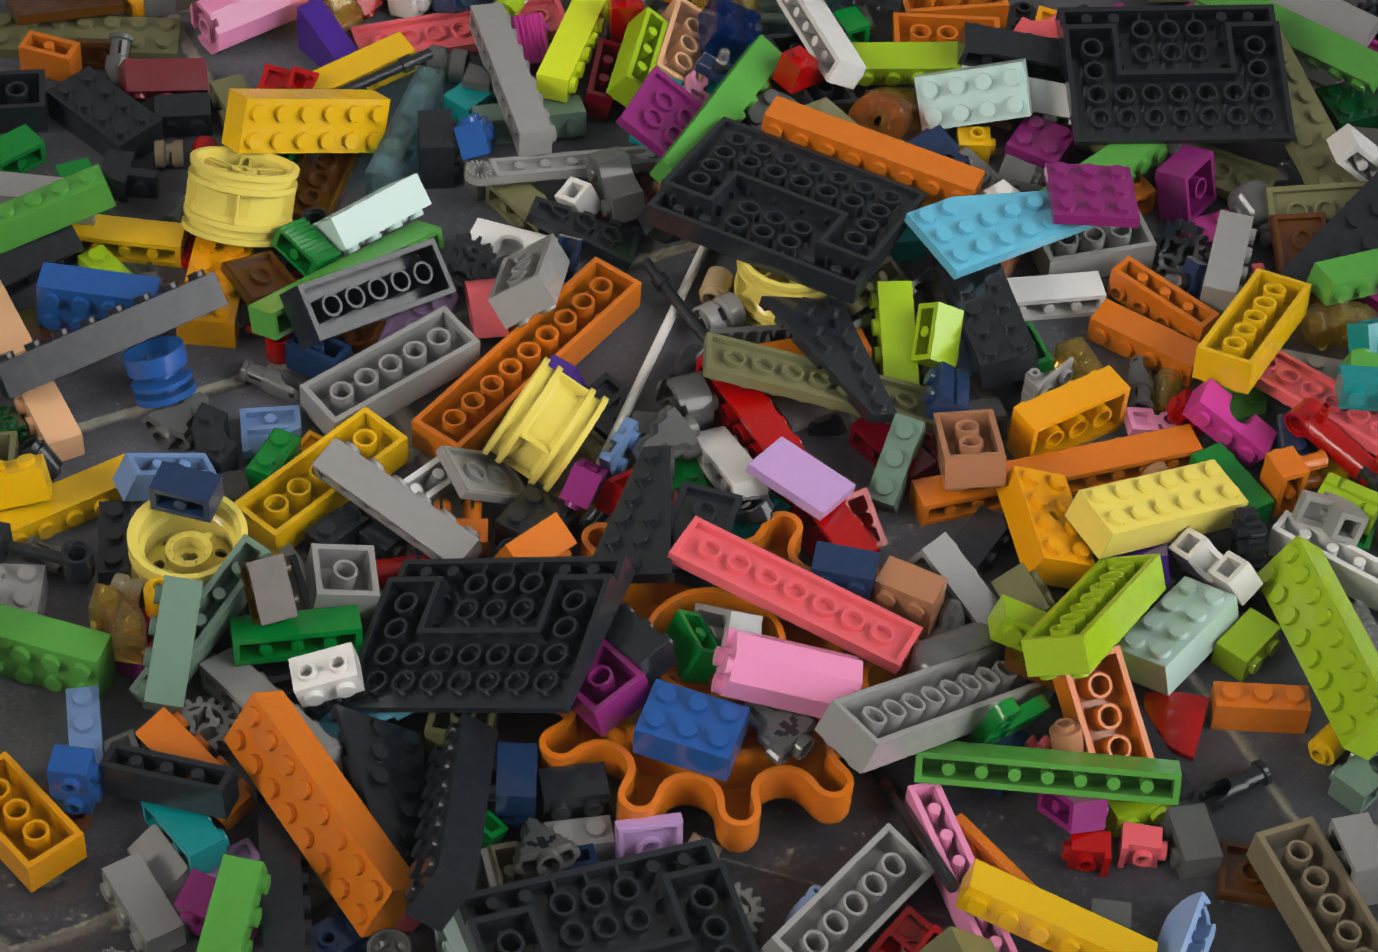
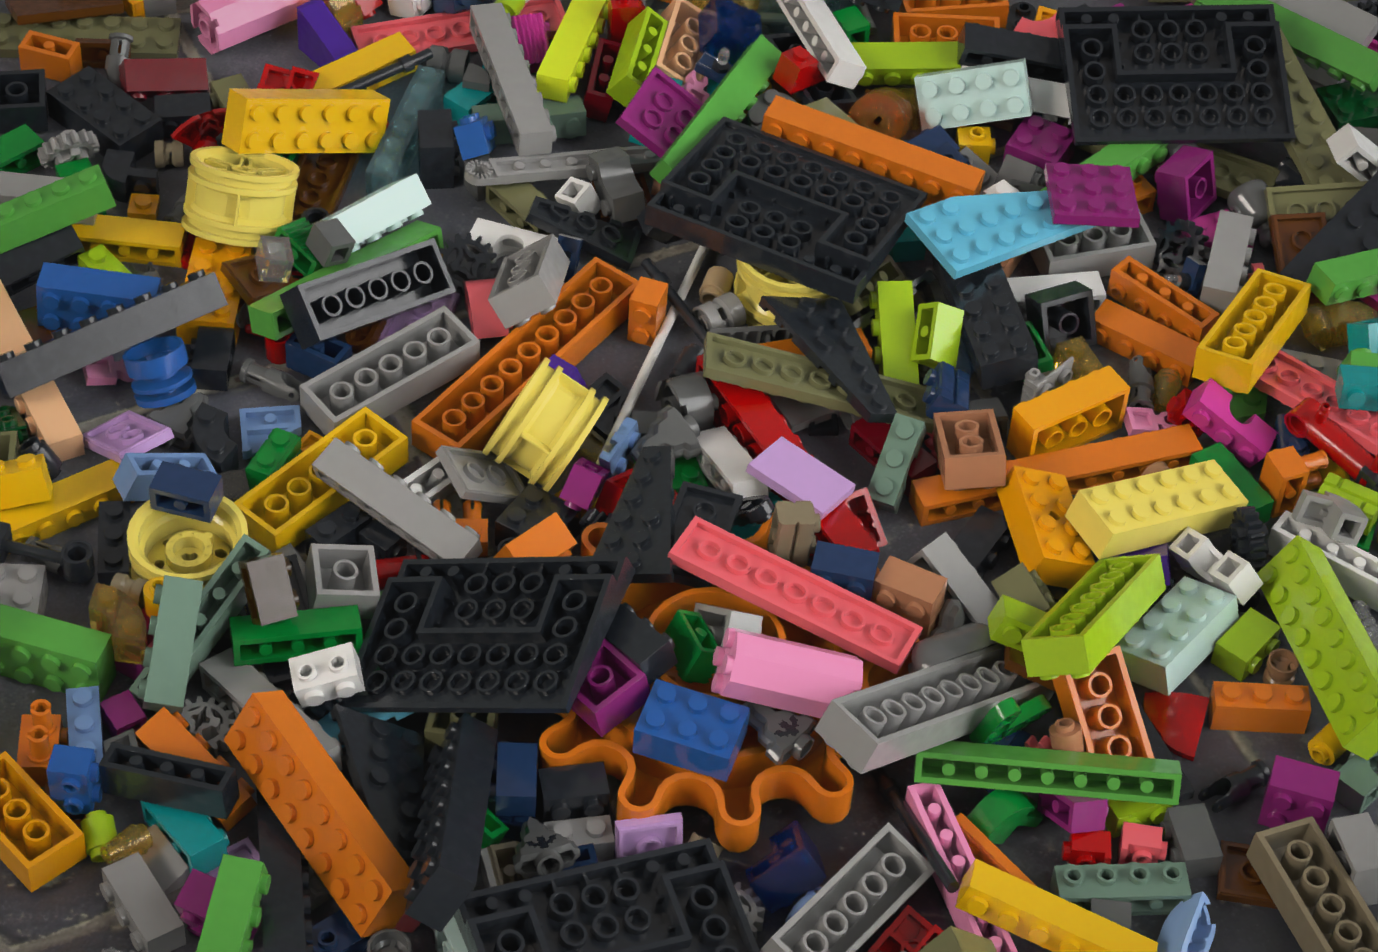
(37, 738): none -> orange brick
(68, 147): none -> light grey gear
(97, 830): none -> lime brick
(105, 372): none -> bright pink plate
(122, 713): none -> magenta brick
(126, 434): none -> lavender tile
(129, 841): none -> clear yellow cone
(143, 206): none -> light orange plate
(205, 124): none -> red brick
(212, 357): none -> black brick
(274, 259): none -> clear brick
(330, 242): none -> dark grey brick
(647, 310): none -> orange brick
(788, 870): none -> clear blue brick
(794, 531): none -> dark tan brick
(1002, 812): none -> green brick
(1062, 313): none -> black brick
(1148, 886): none -> sand green brick
(1281, 667): none -> medium nougat wheel
(1298, 792): none -> magenta brick

